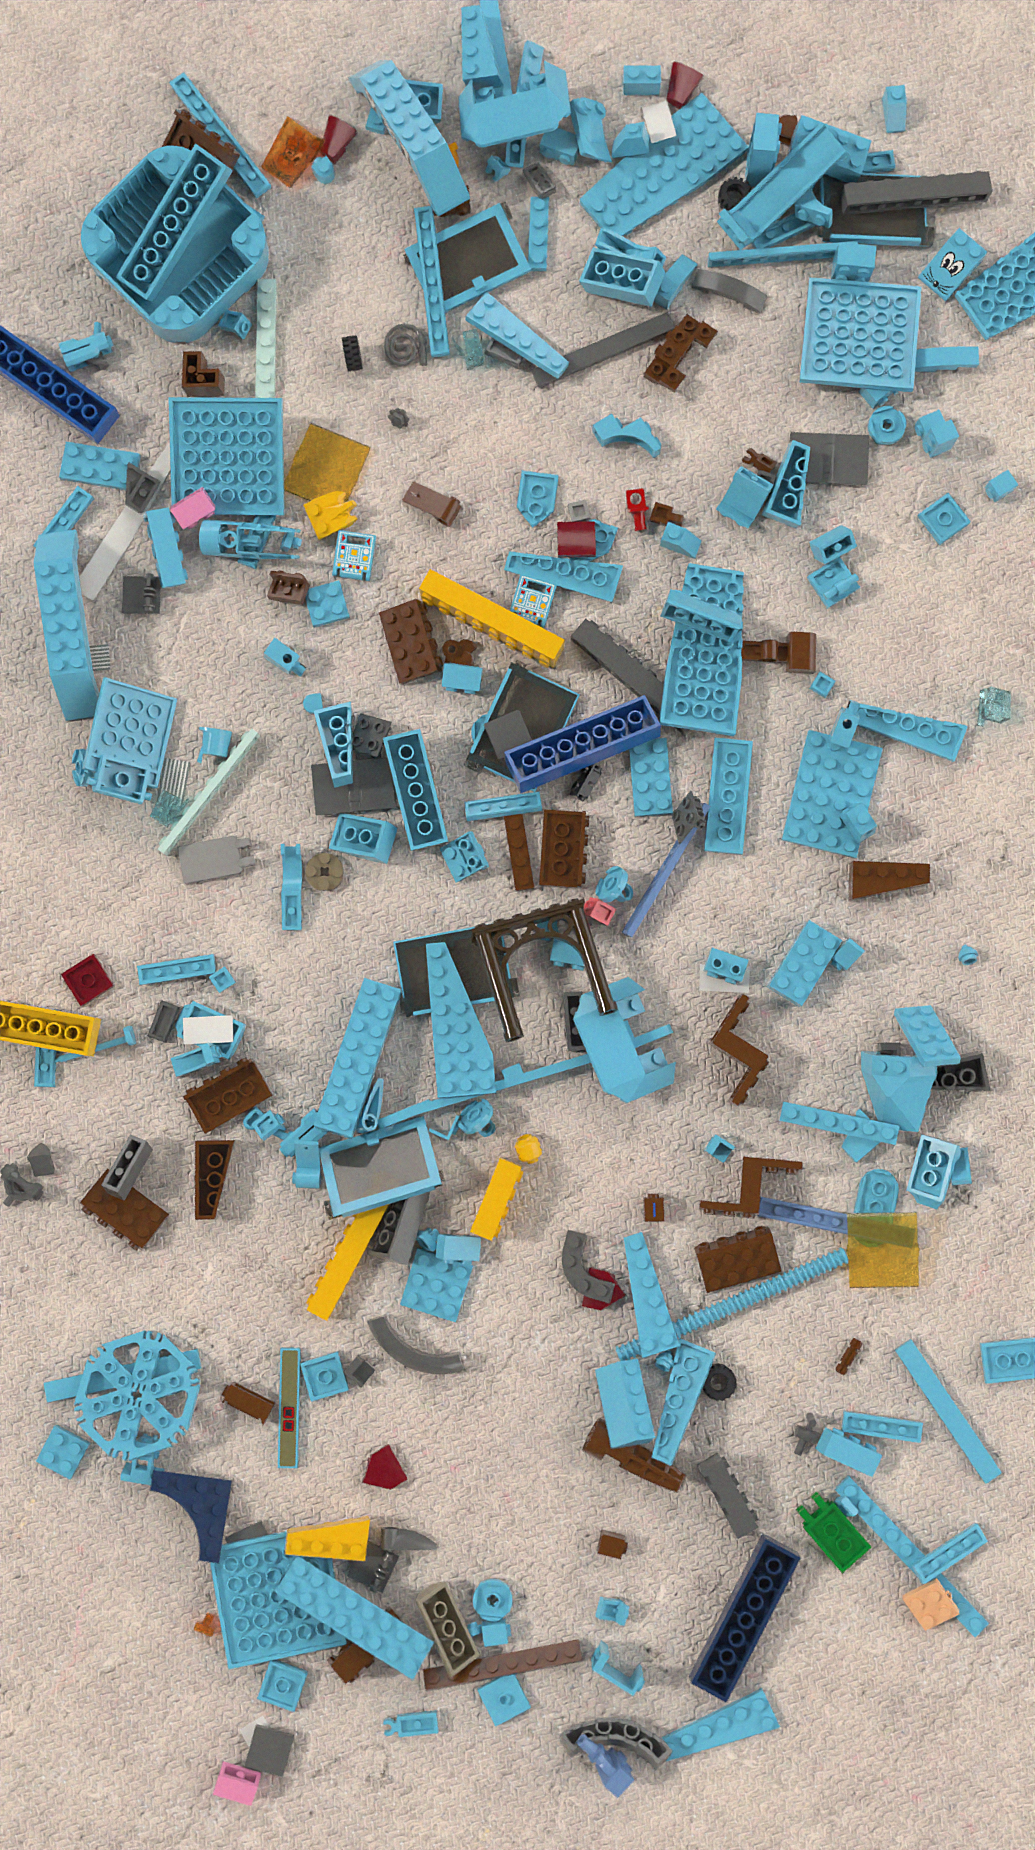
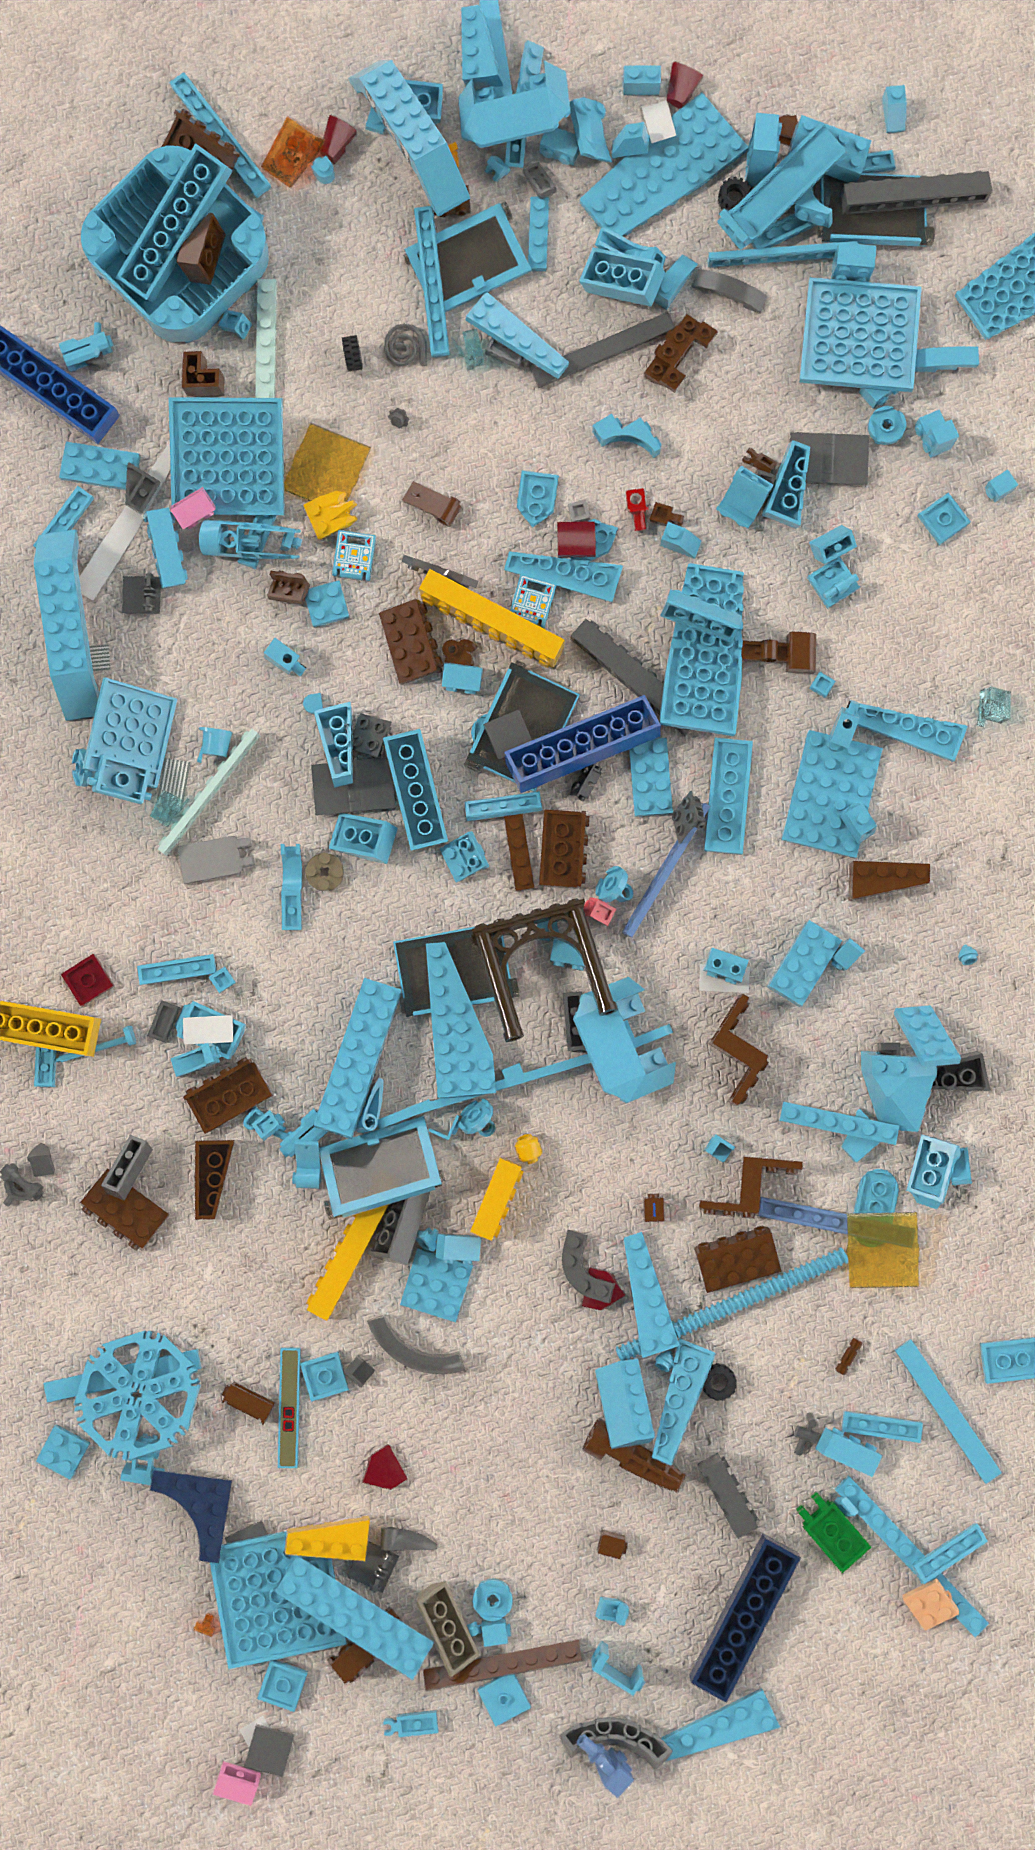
(202, 250): none -> reddish brown slope
(415, 564): none -> dark grey plate
(952, 264): medium azure slope -> none

